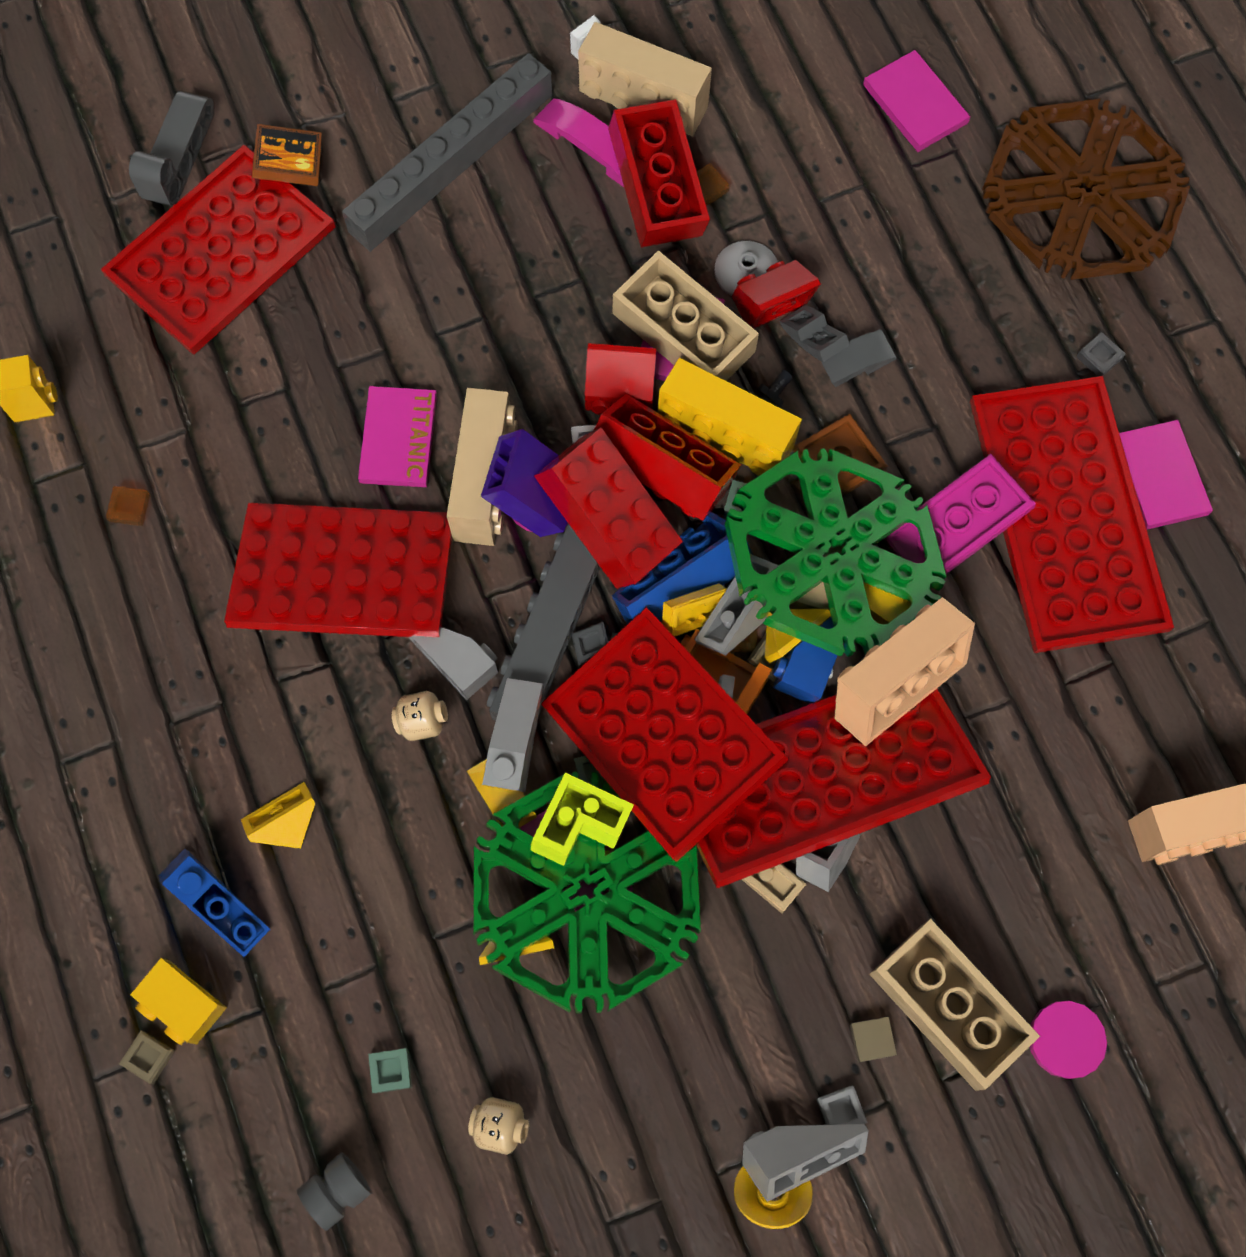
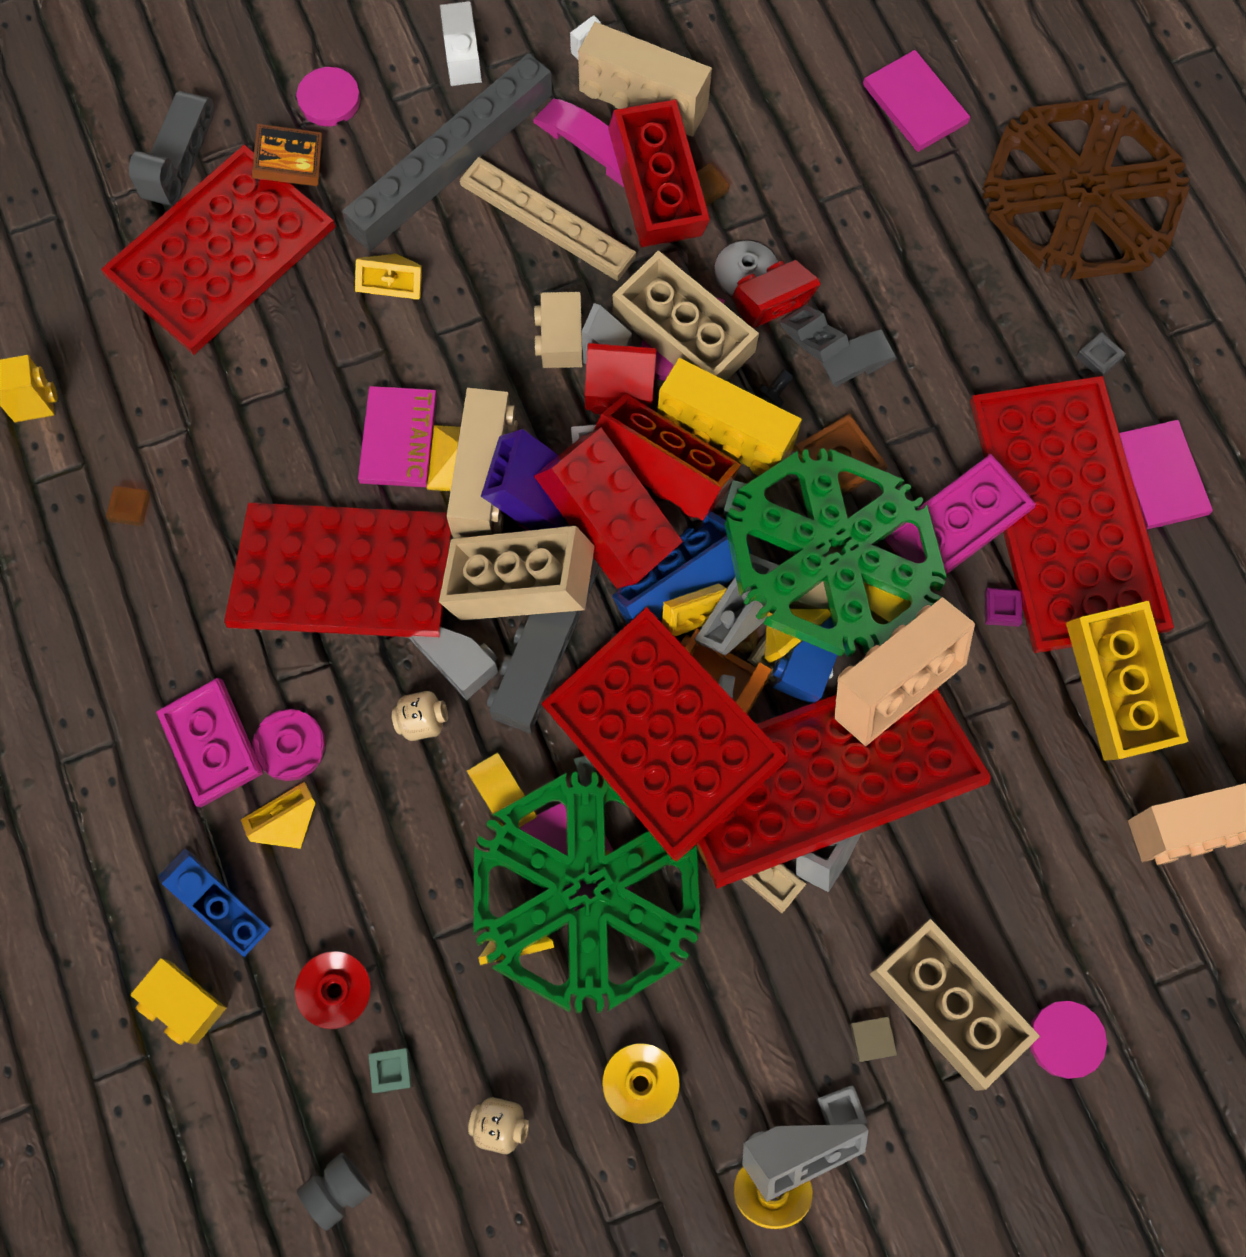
(147, 1057): dark tan tile -> none
(209, 742): none -> dark pink tile
(289, 744): none -> dark pink tile
(314, 985): none -> red dish
(328, 96): none -> dark pink tile
(388, 276): none -> yellow slope
(442, 457): none -> yellow slope
(460, 43): none -> white slope
(513, 736): light grey slope -> none
(517, 573): none -> tan brick
(548, 218): none -> tan tile
(560, 330): none -> tan brick
(576, 810): neon yellow brick -> none
(590, 641): dark grey tile -> none
(603, 329): none -> light grey slope
(661, 1077): none -> yellow dish
(1003, 607): none -> magenta tile
(1126, 681): none -> yellow brick

